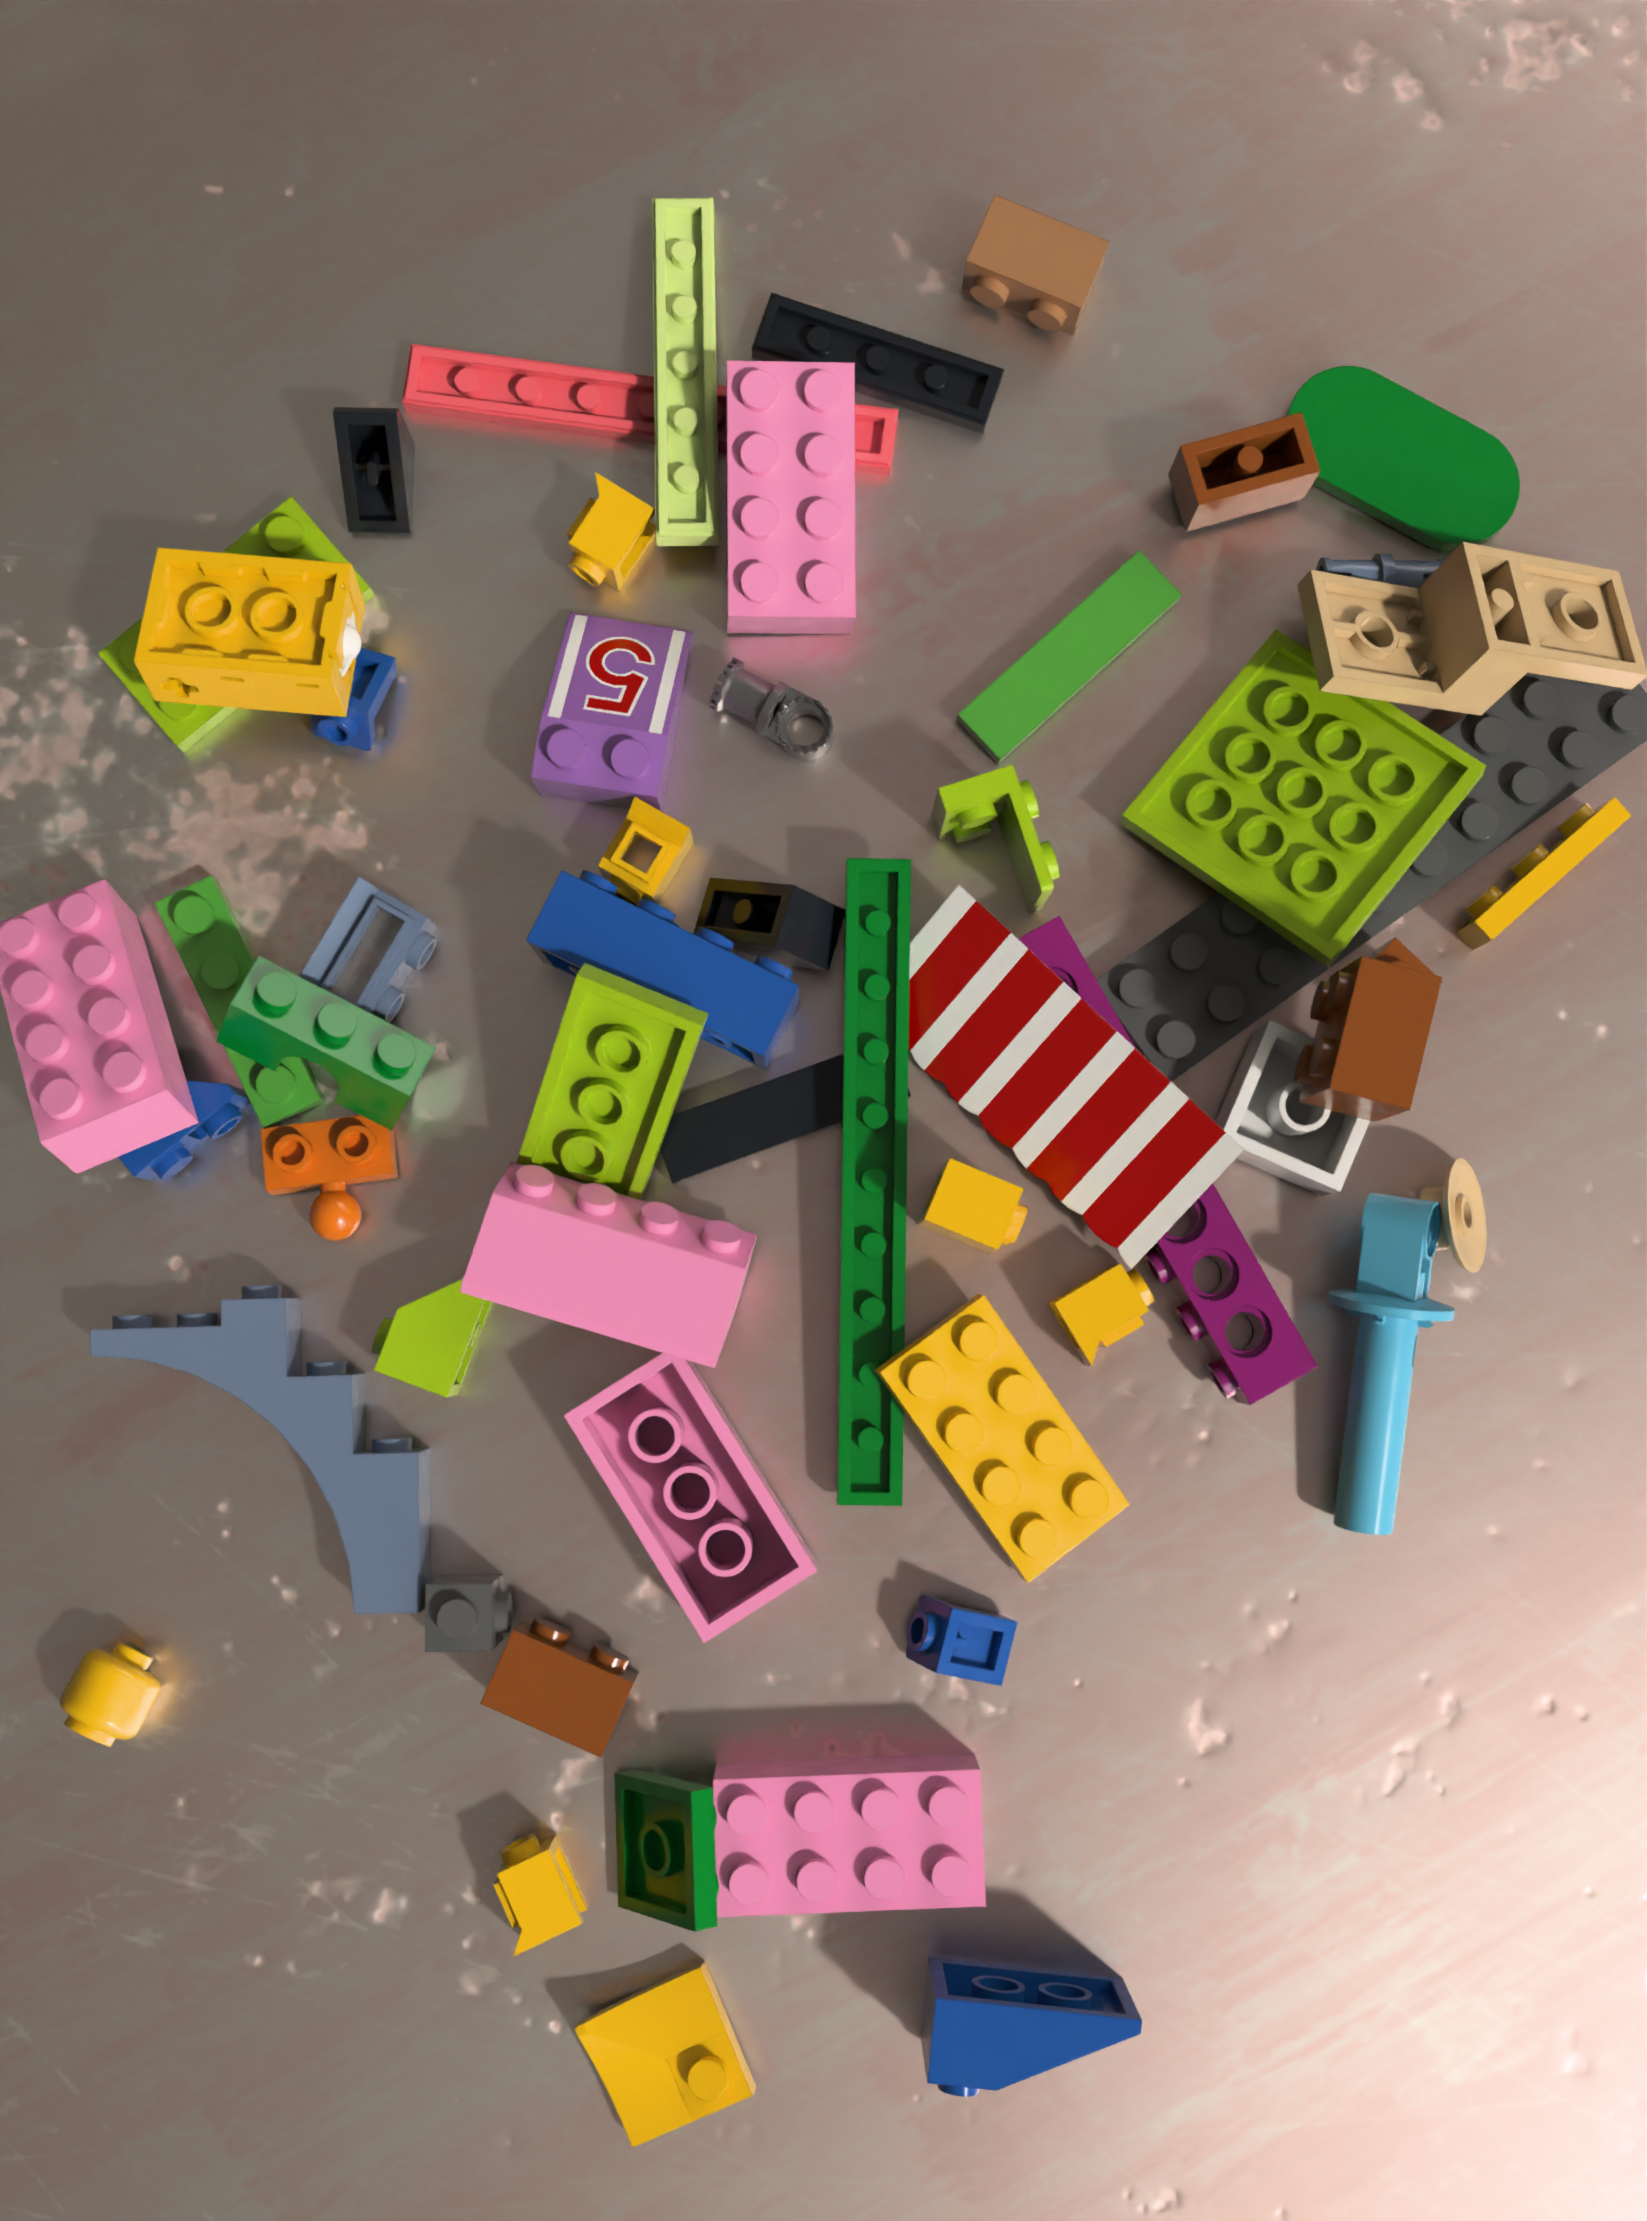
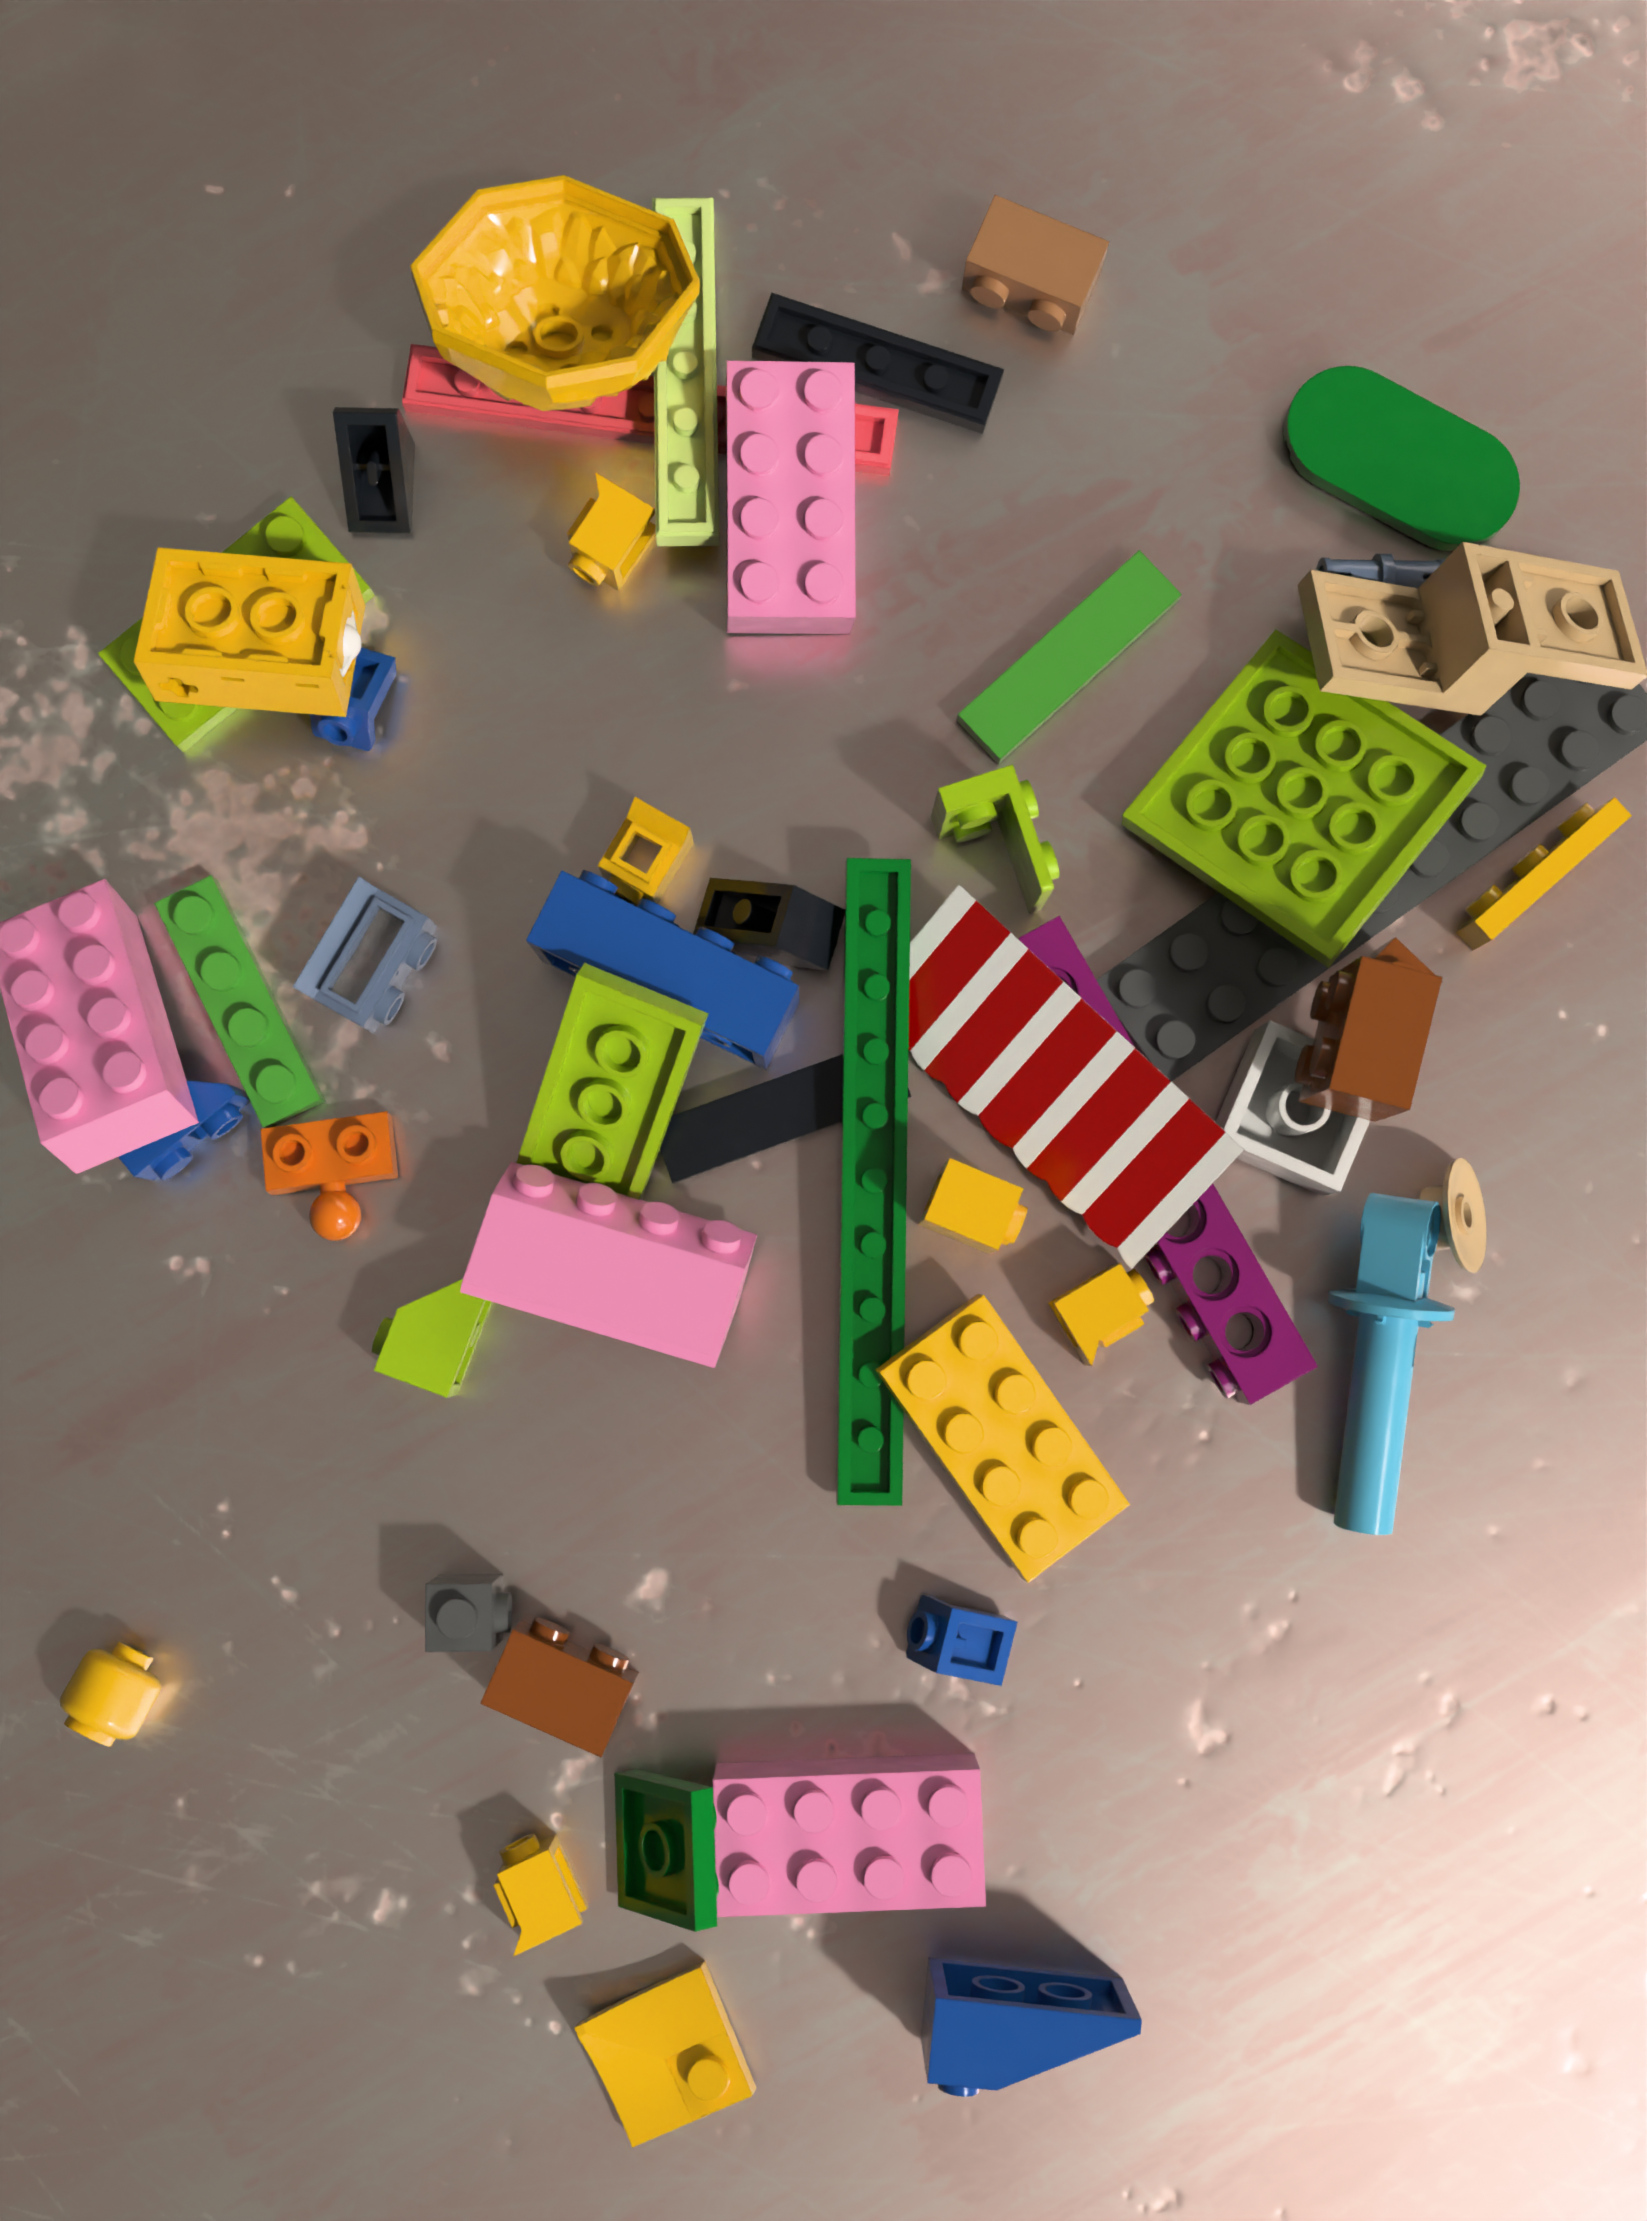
(257, 1356): sand blue arch -> none
(290, 1017): green arch -> none
(555, 291): none -> yellow rock
(612, 712): medium lavender slope -> none
(692, 1493): bright pink brick -> none
(771, 709): flat silver connector -> none
(1243, 471): dark orange brick -> none

